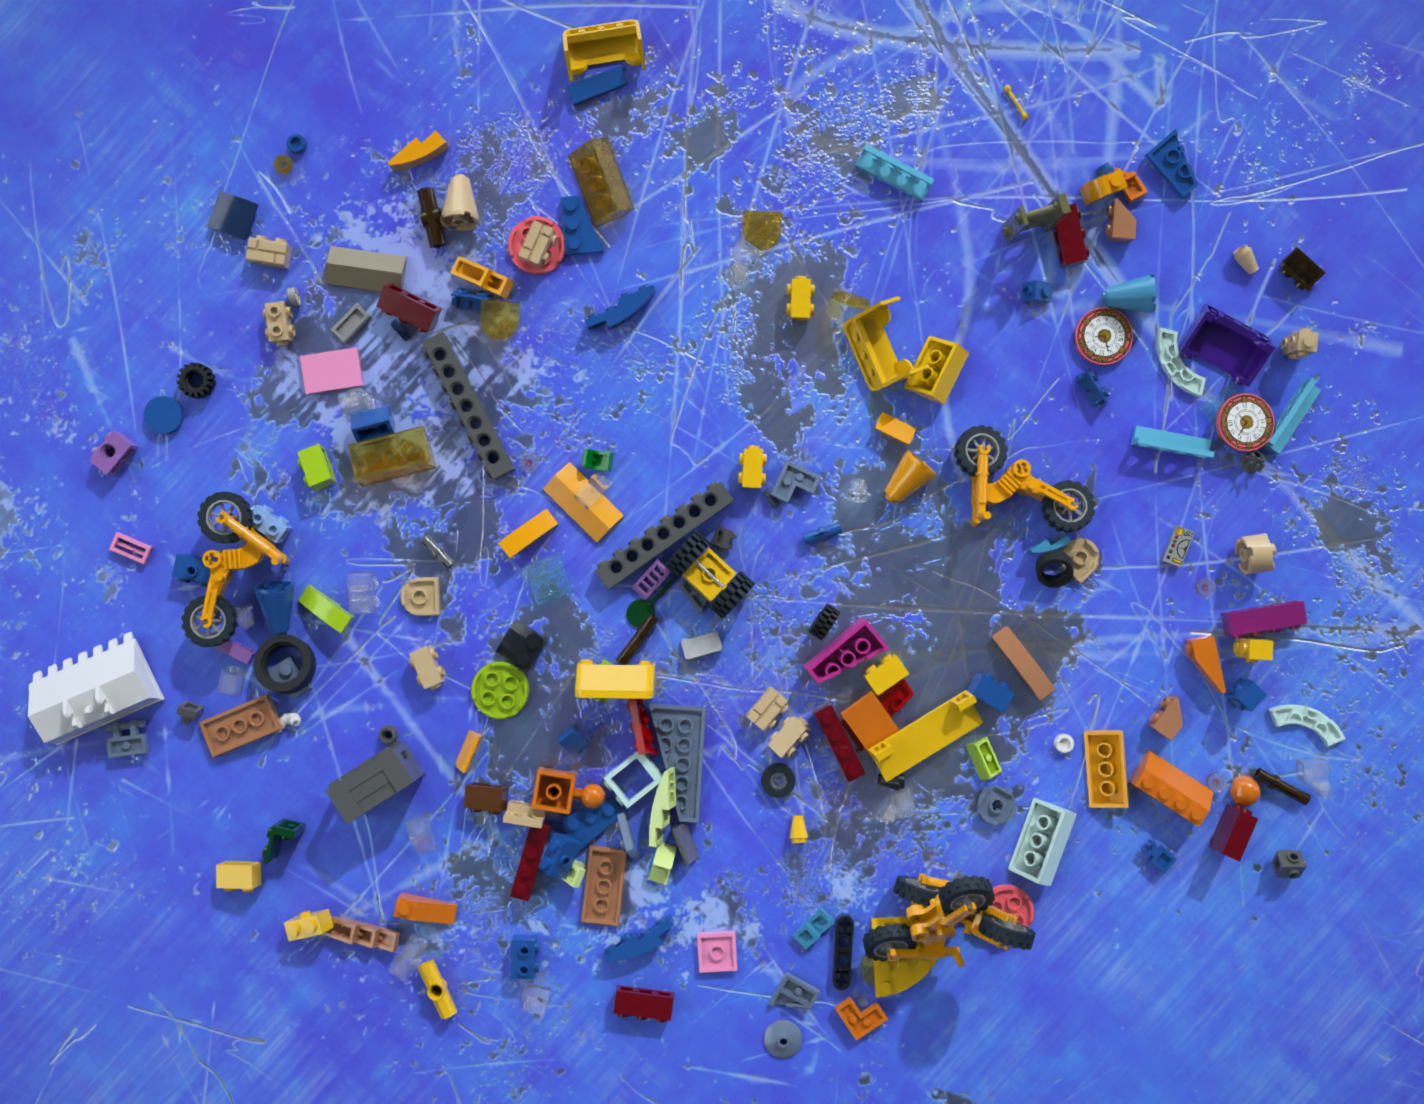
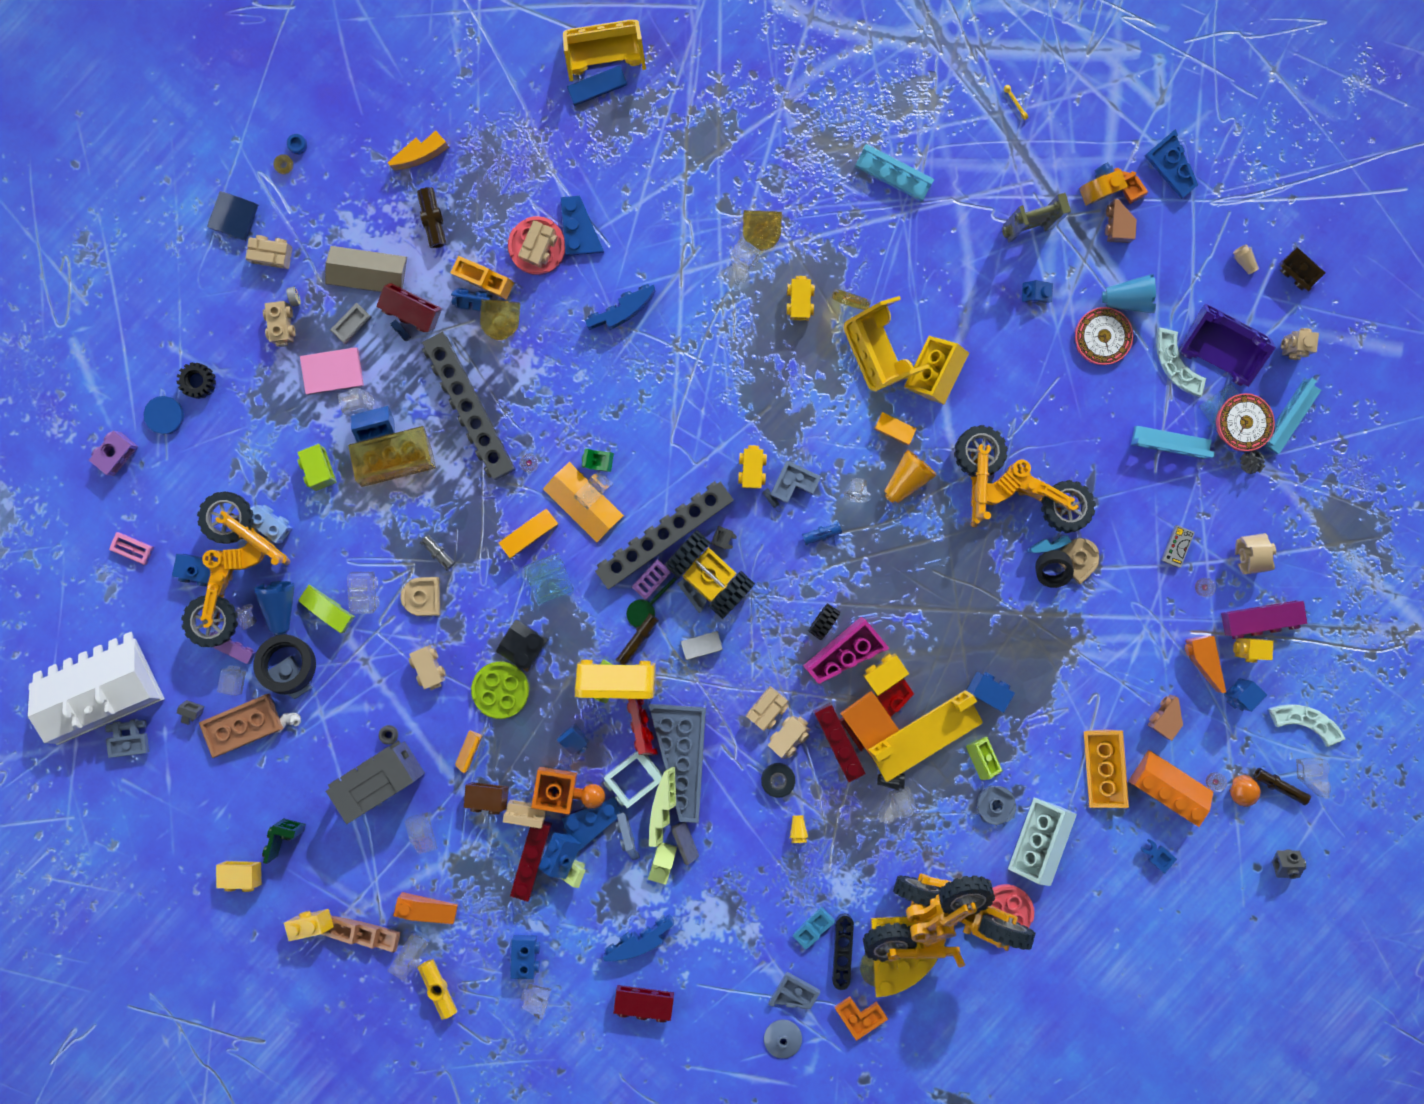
(460, 205): tan cone -> none
(601, 181): clear yellow slope -> none
(604, 885): nougat tile -> none
(717, 951): bright pink tile -> none
(1023, 663): nougat slope -> none
(1063, 743): white tile -> none
(1070, 239): dark red brick -> none
(1098, 393): blue hinge -> none
(1233, 831): dark red brick -> none

